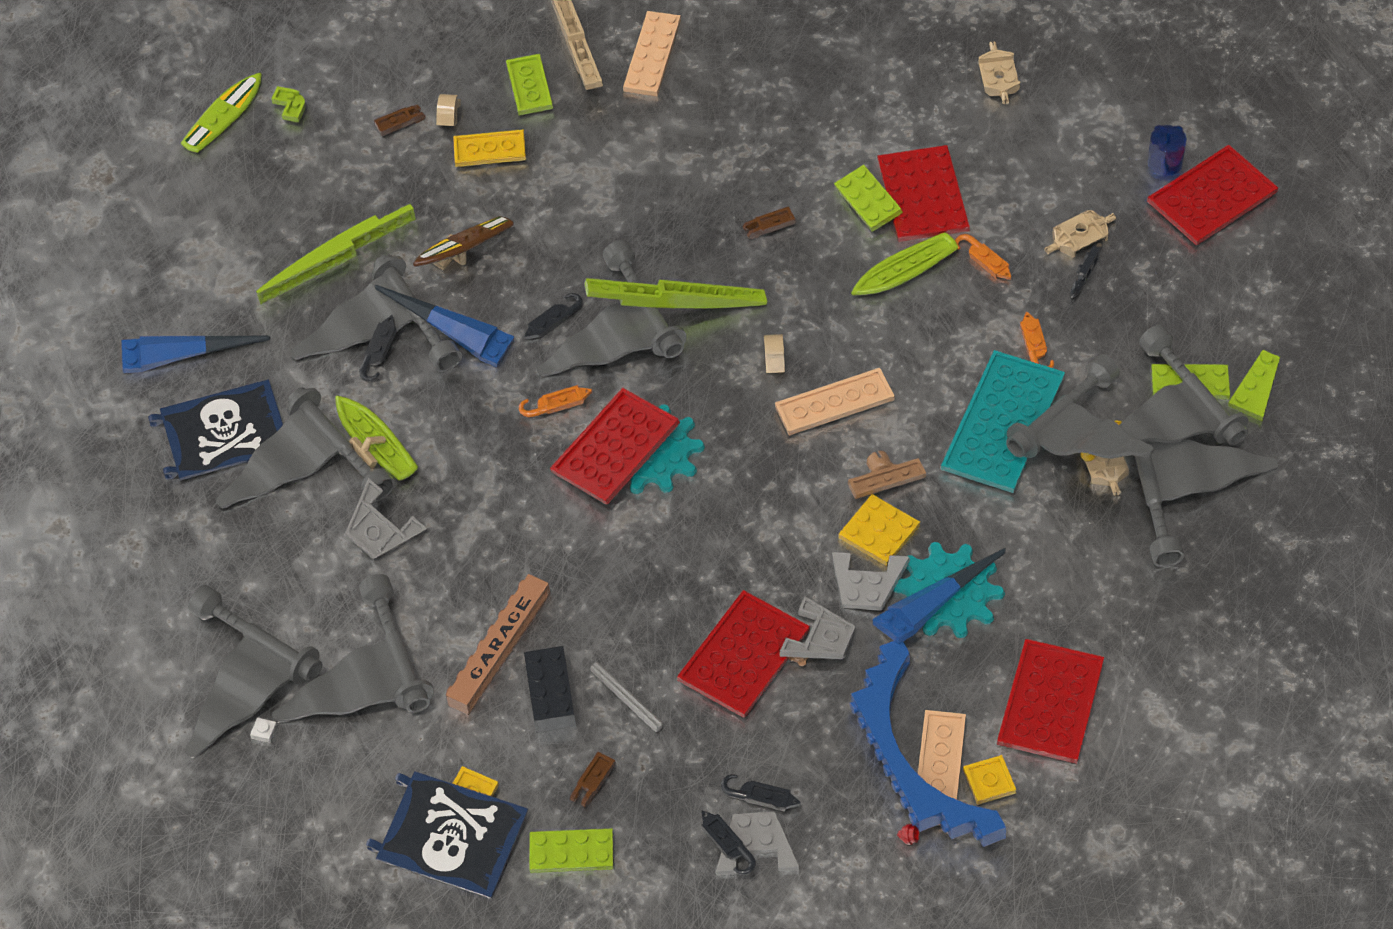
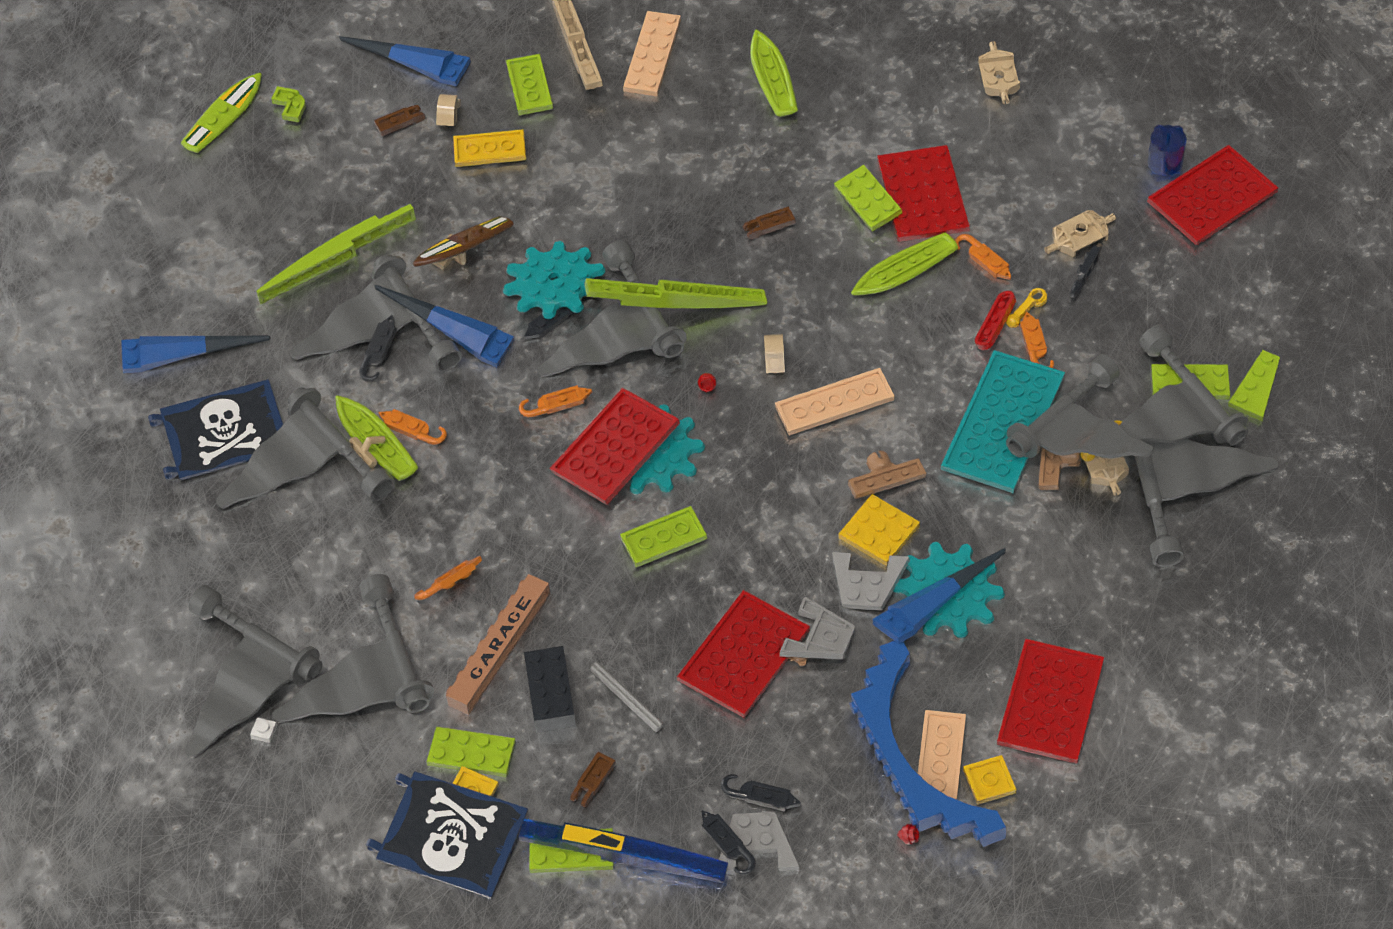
(373, 531): light grey wing -> none
(411, 426): none -> orange plate
(434, 63): none -> blue plate
(448, 579): none -> orange plate
(472, 750): none -> lime plate
(538, 290): none -> teal plate
(623, 849): none -> clear blue slope
(663, 536): none -> lime plate
(706, 382): none -> red plate
(772, 75): none -> lime piece
(995, 320): none -> red plate
(1014, 319): none -> yellow piece
(1051, 466): none -> medium nougat plate

